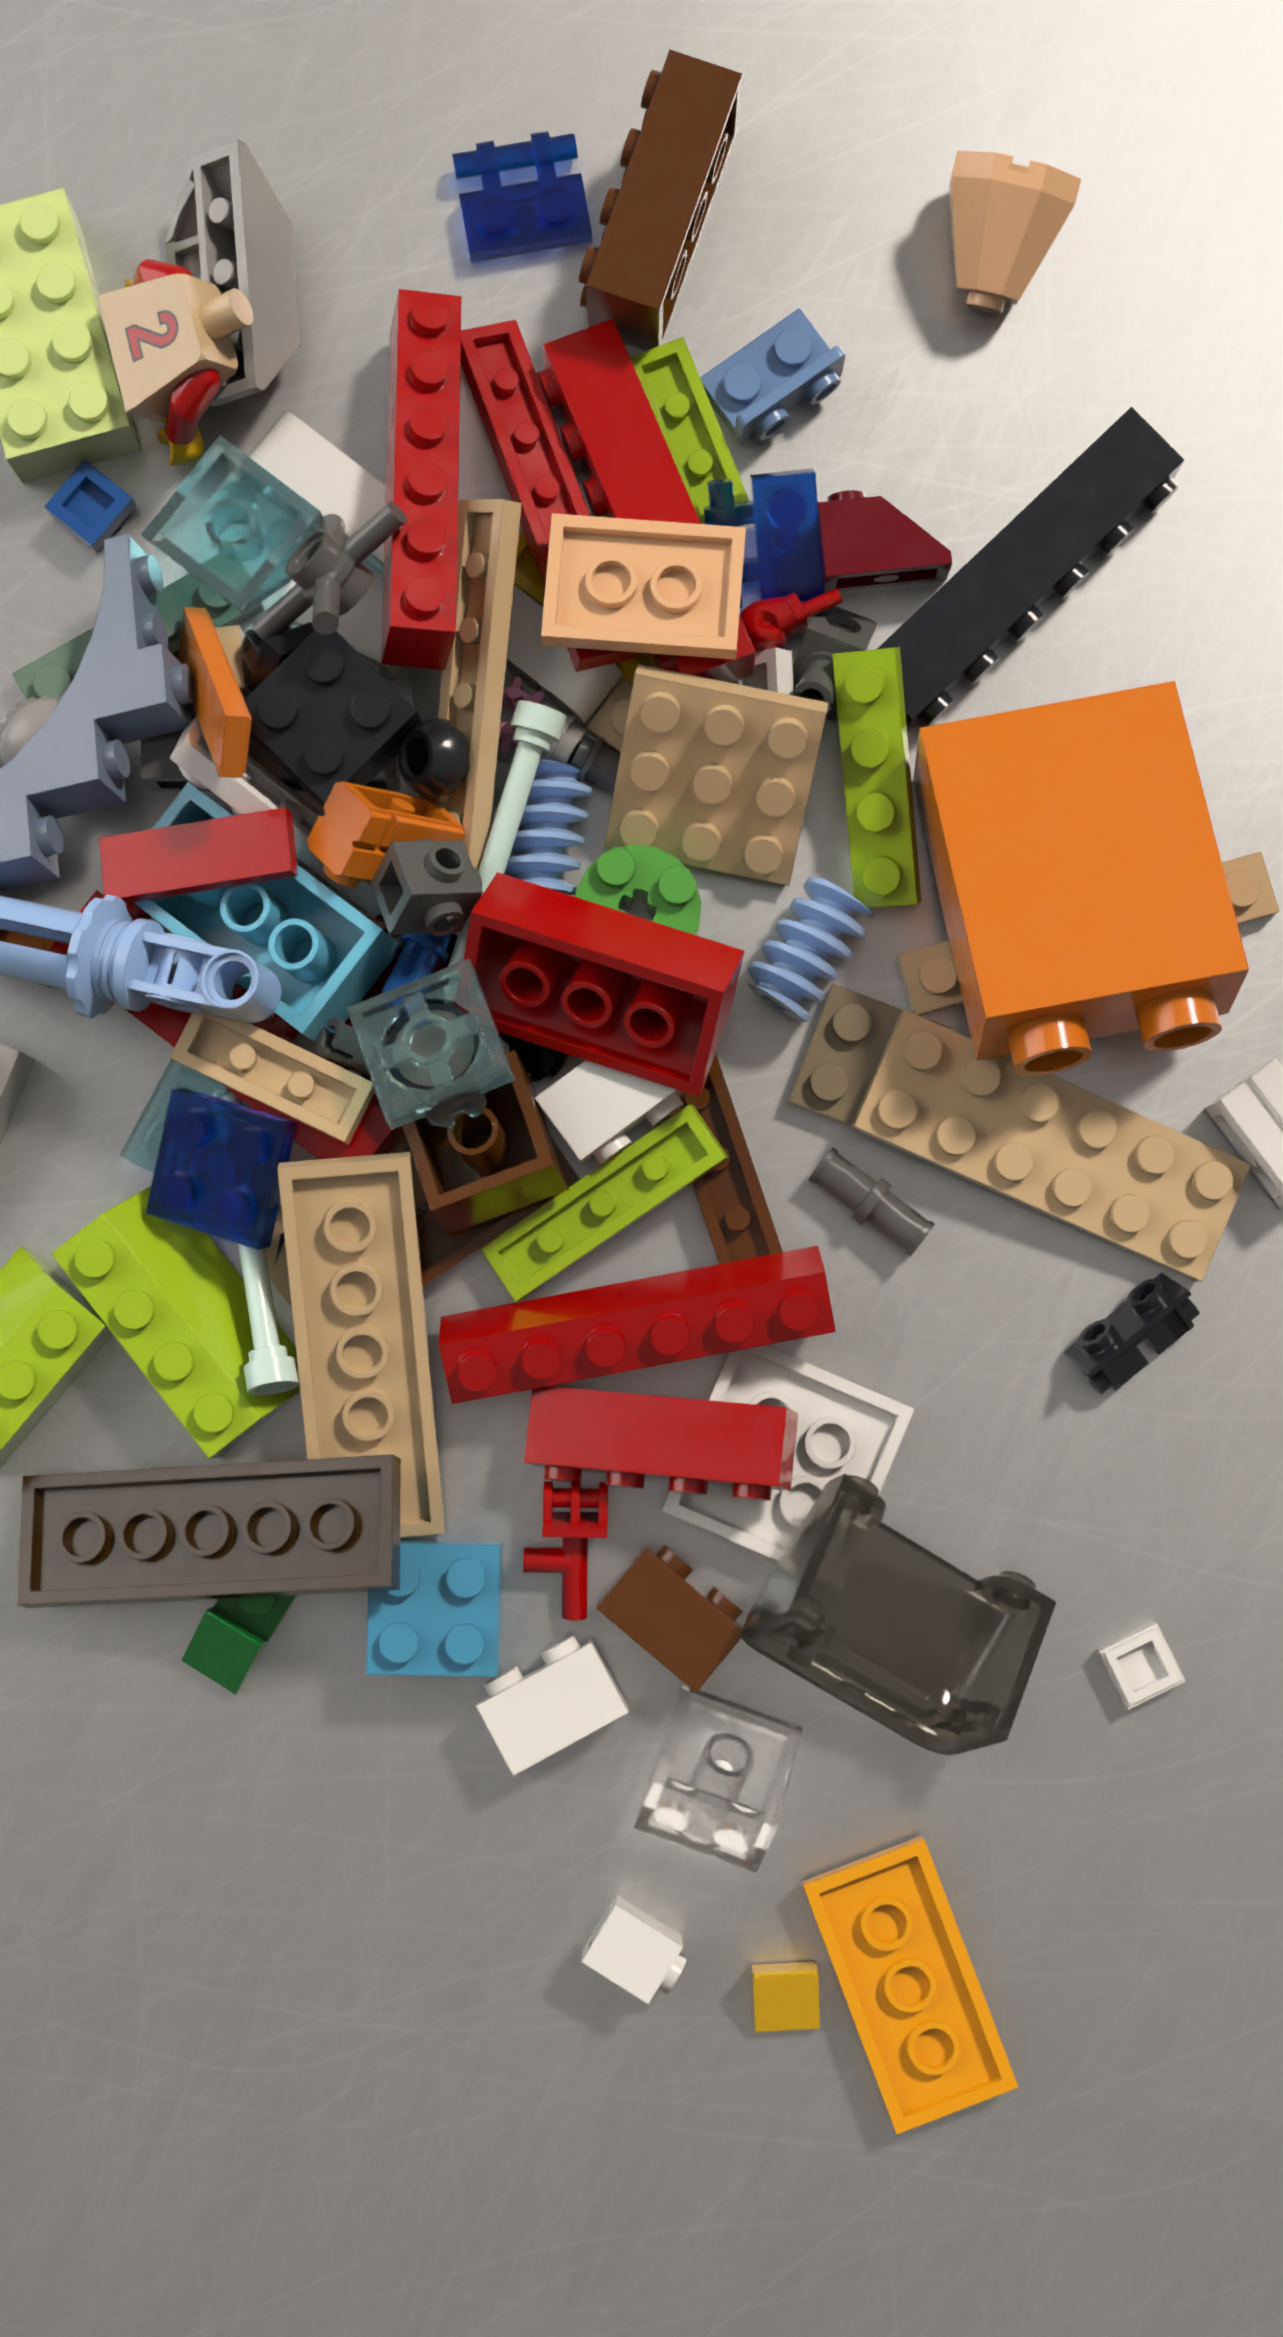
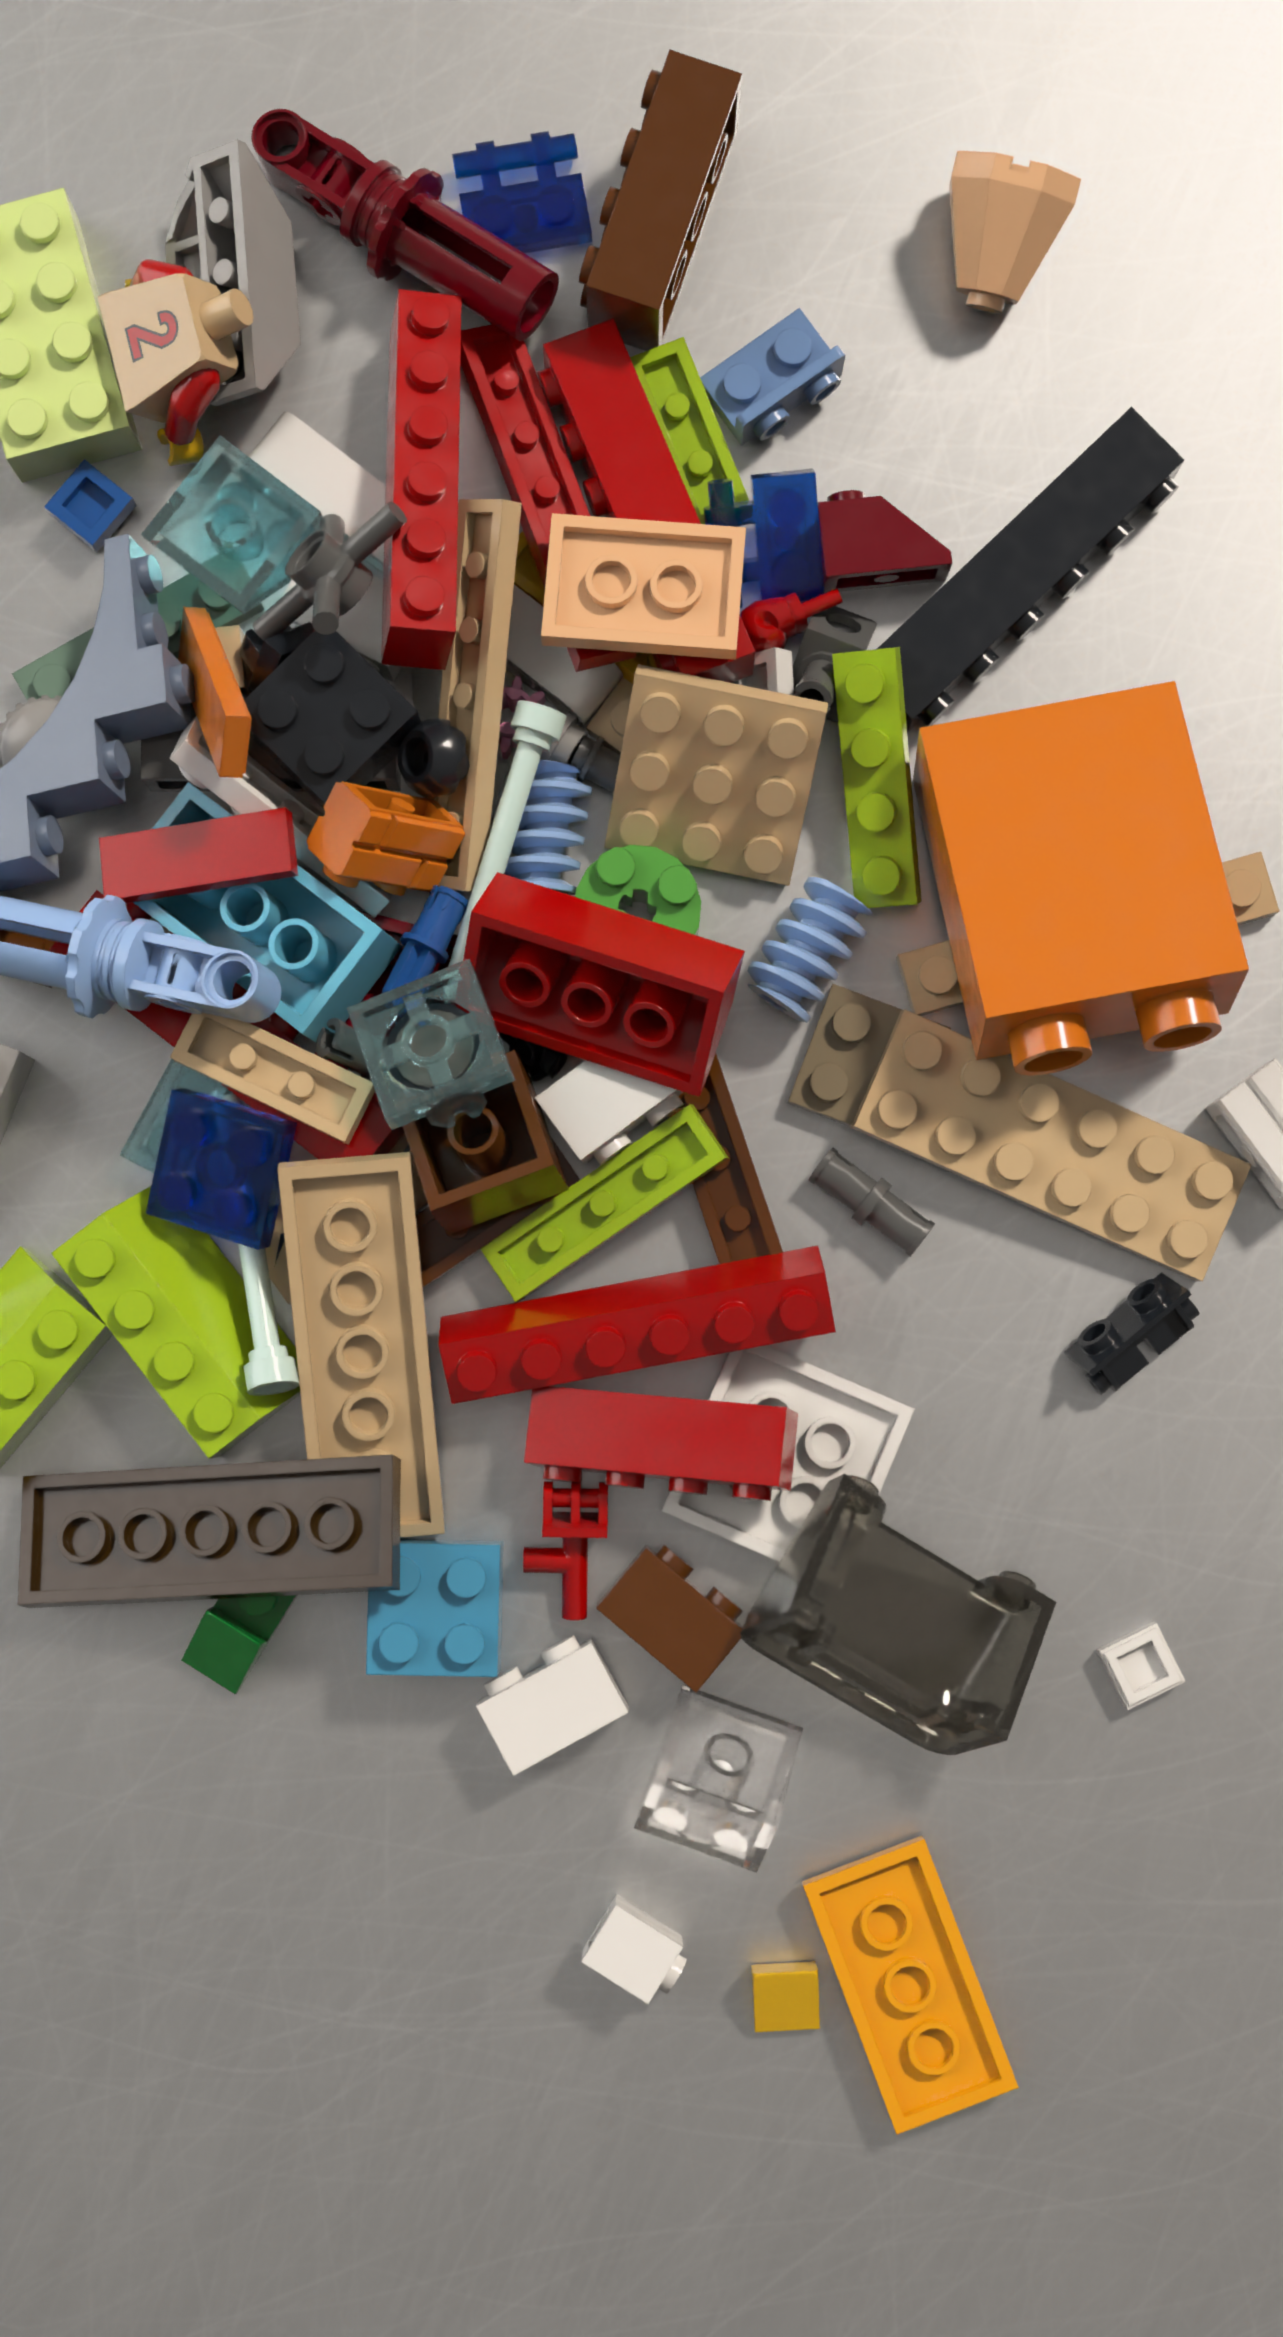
(398, 220): none -> dark red piece
(426, 887): dark grey brick -> none

